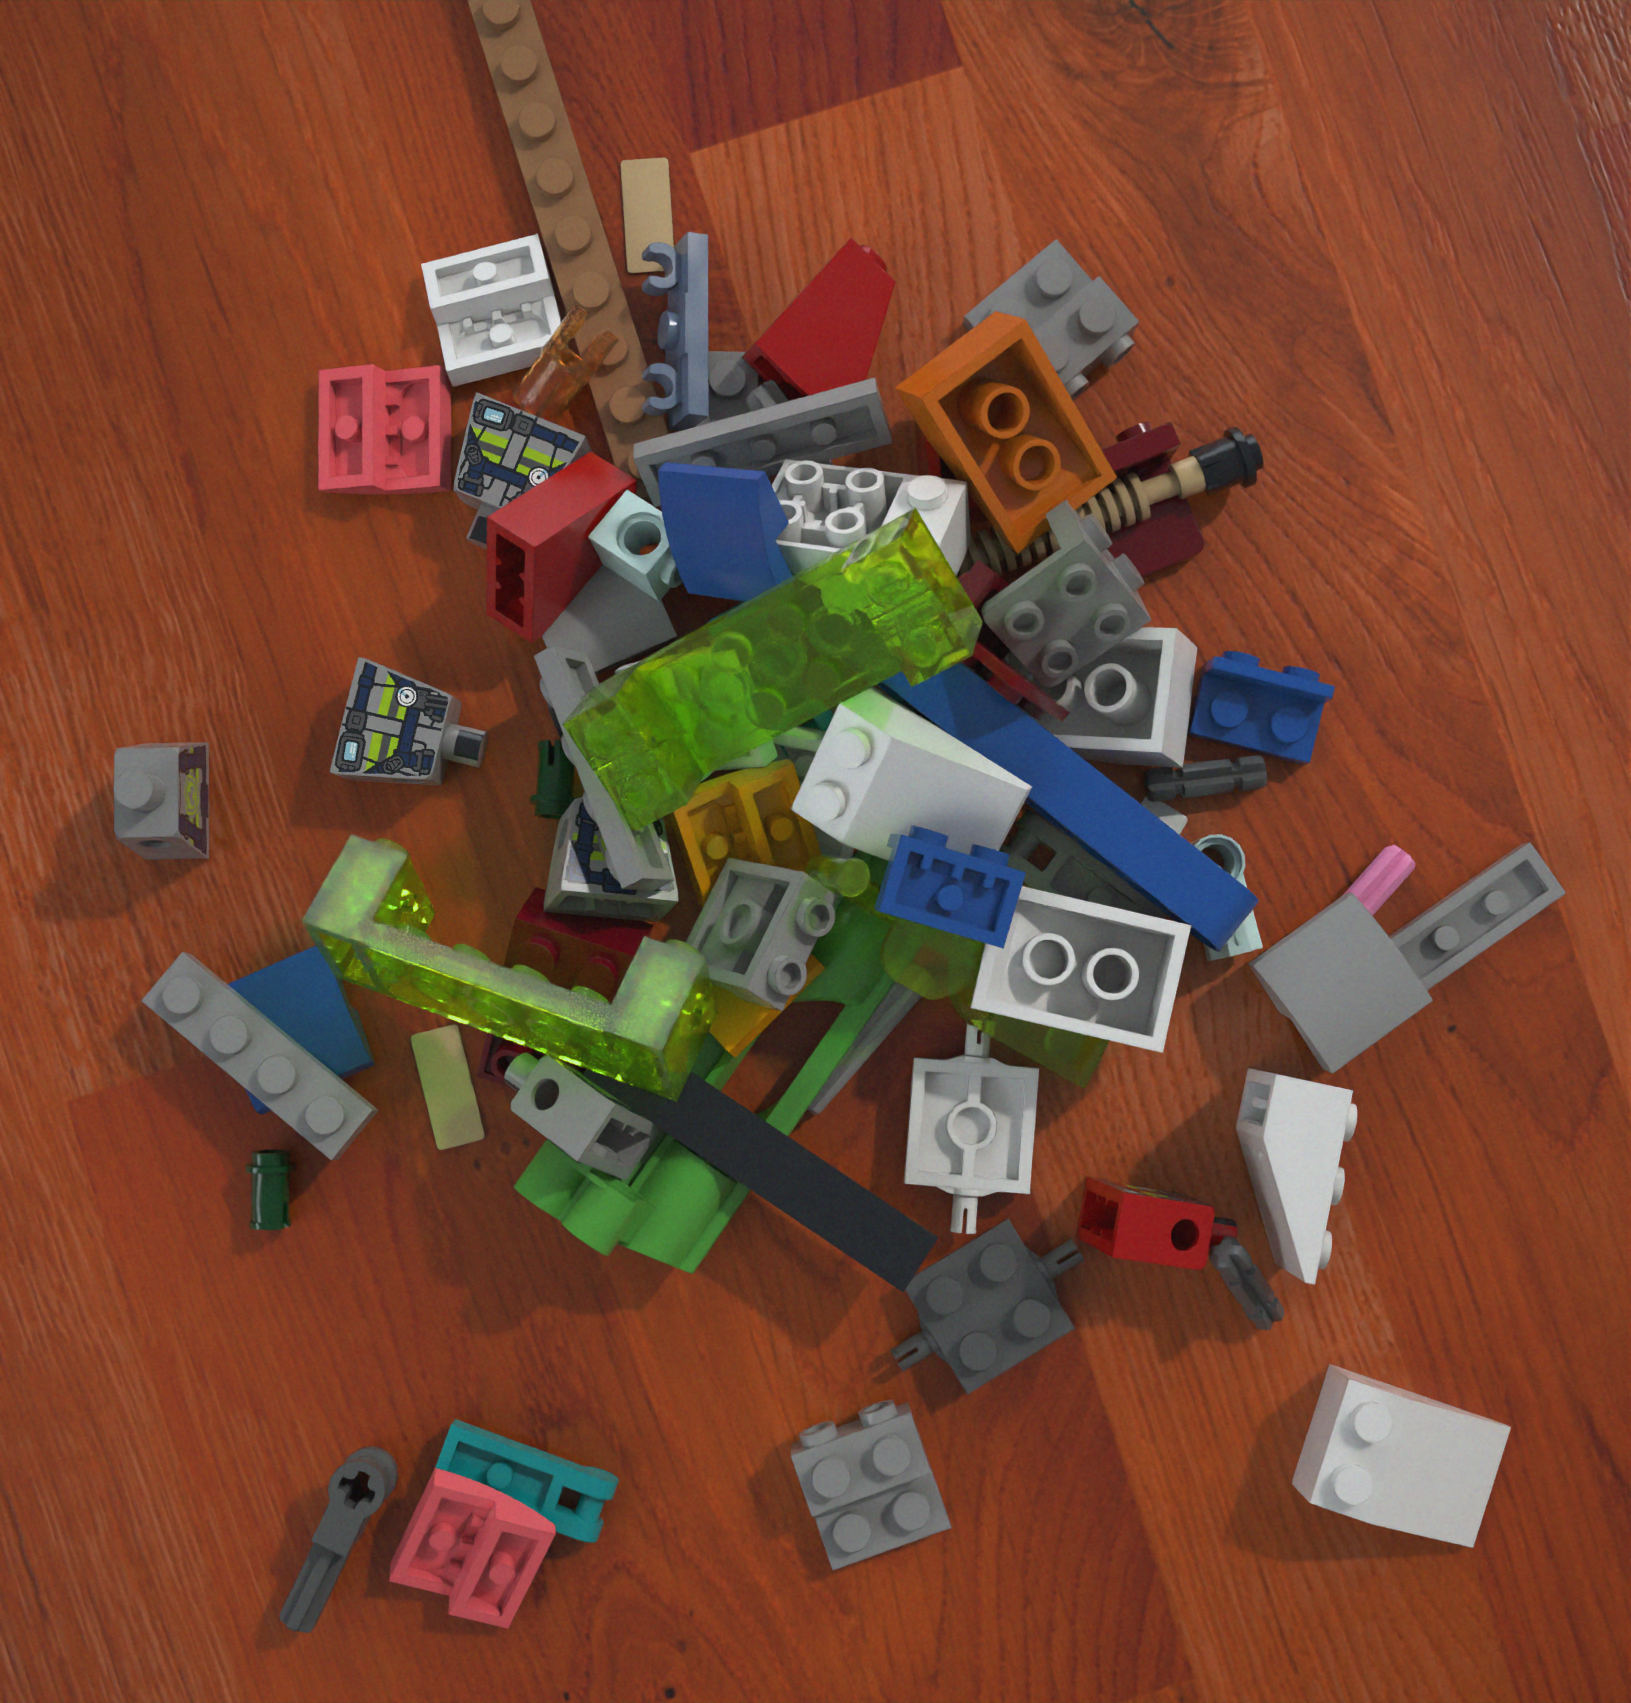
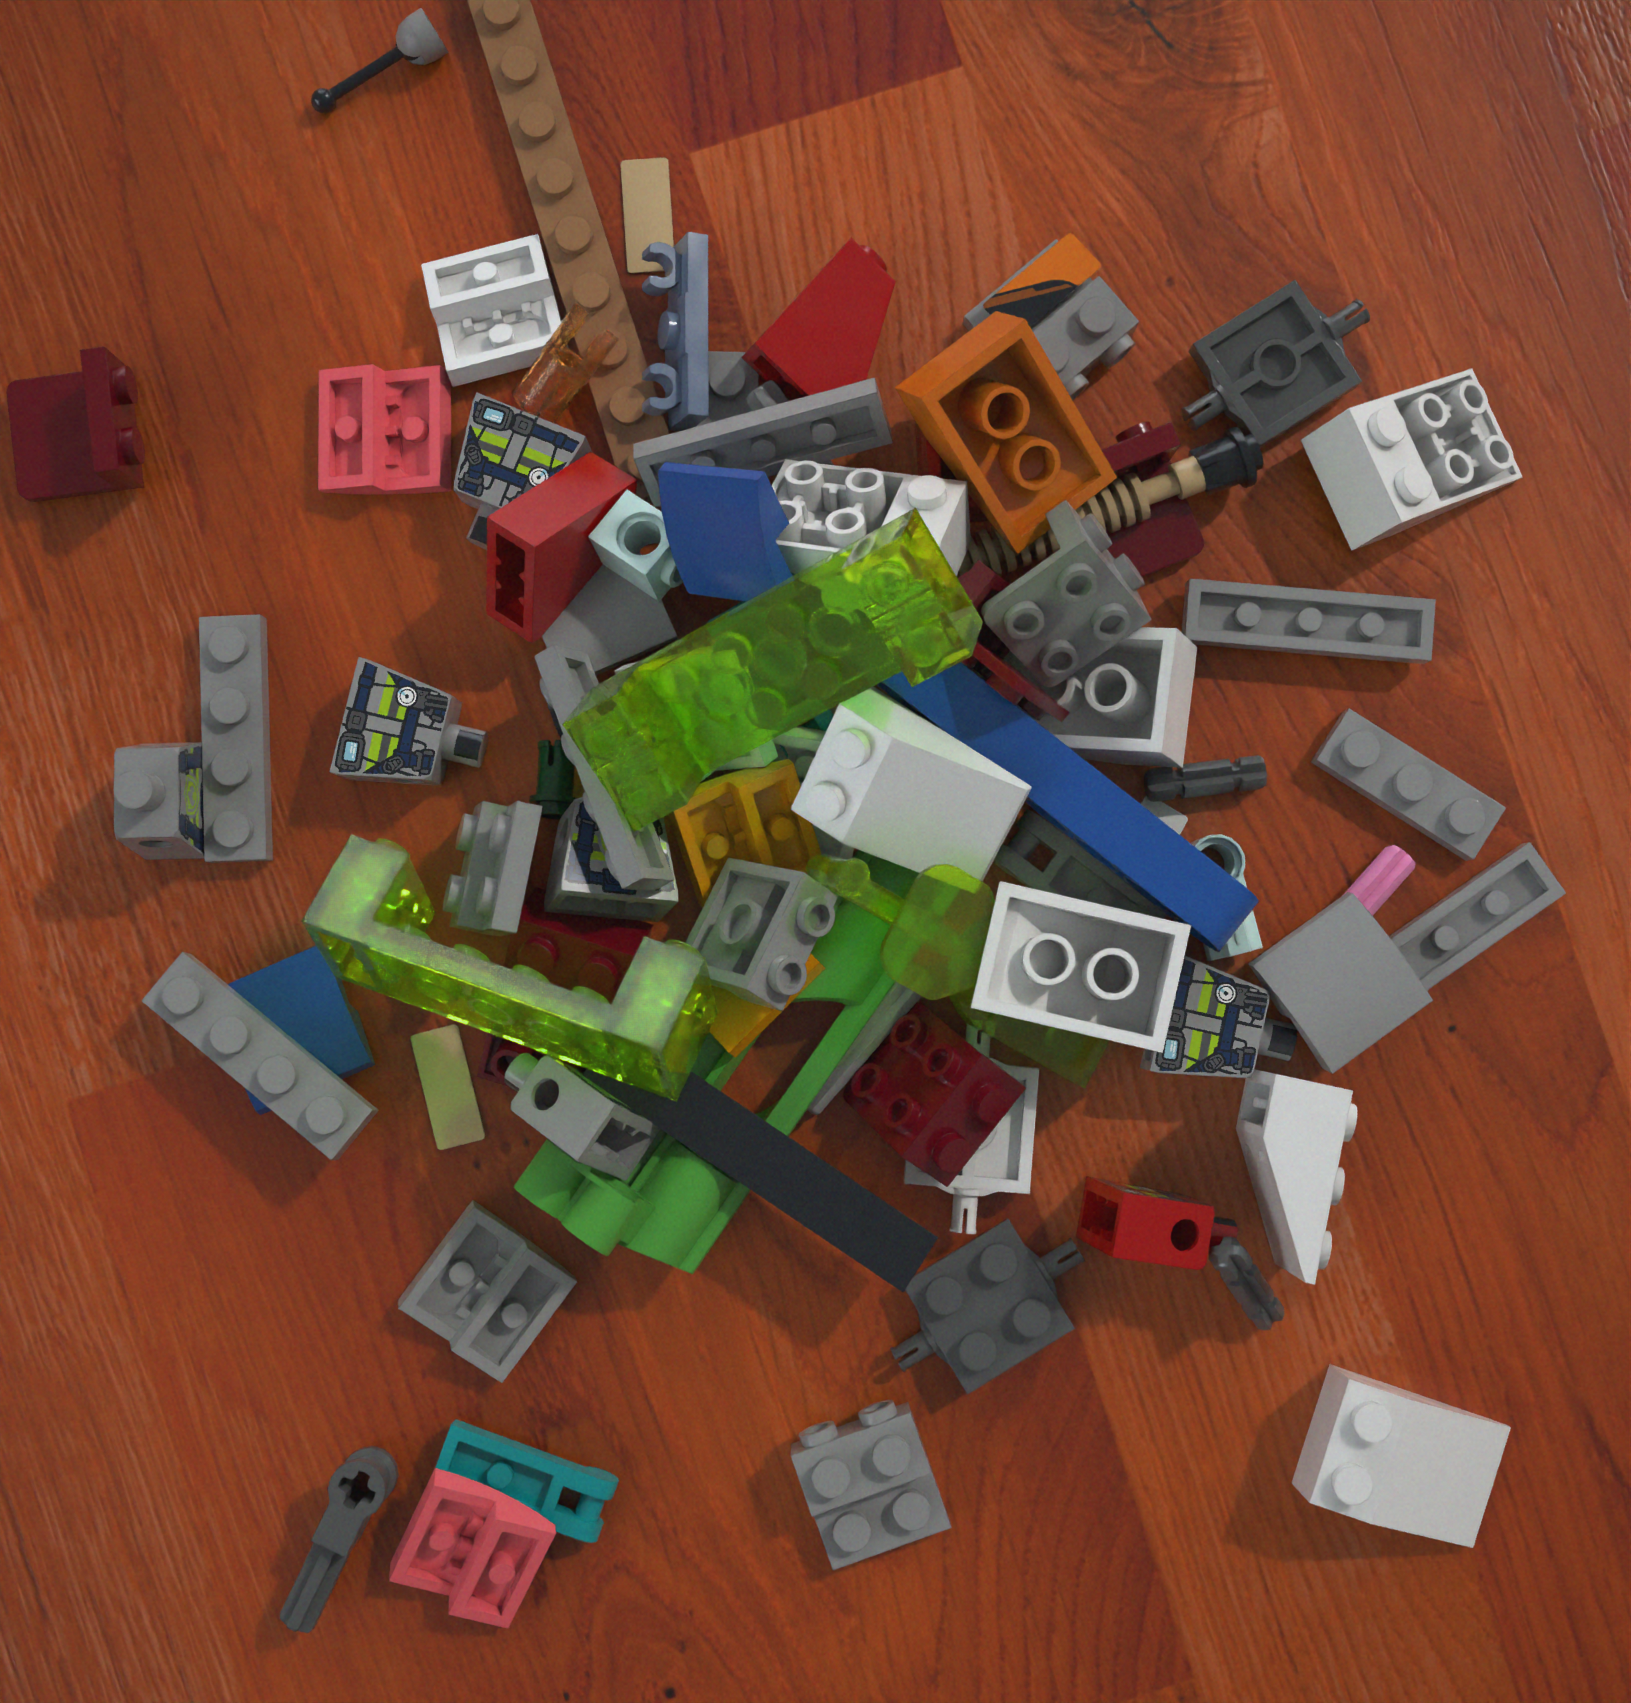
(76, 430): none -> dark red bracket
(235, 739): none -> light grey plate
(270, 1188): dark green pin -> none
(415, 42): none -> hinge
(487, 1291): none -> light grey slope
(494, 868): none -> light grey plate
(931, 1094): none -> dark red bracket
(948, 888): blue bracket -> none
(1045, 281): none -> sticker
(1219, 1027): none -> torso
(1259, 707): blue bracket -> none
(1275, 364): none -> dark grey plate
(1308, 621): none -> light grey plate
(1408, 785): none -> light grey plate
(1410, 457): none -> white slope

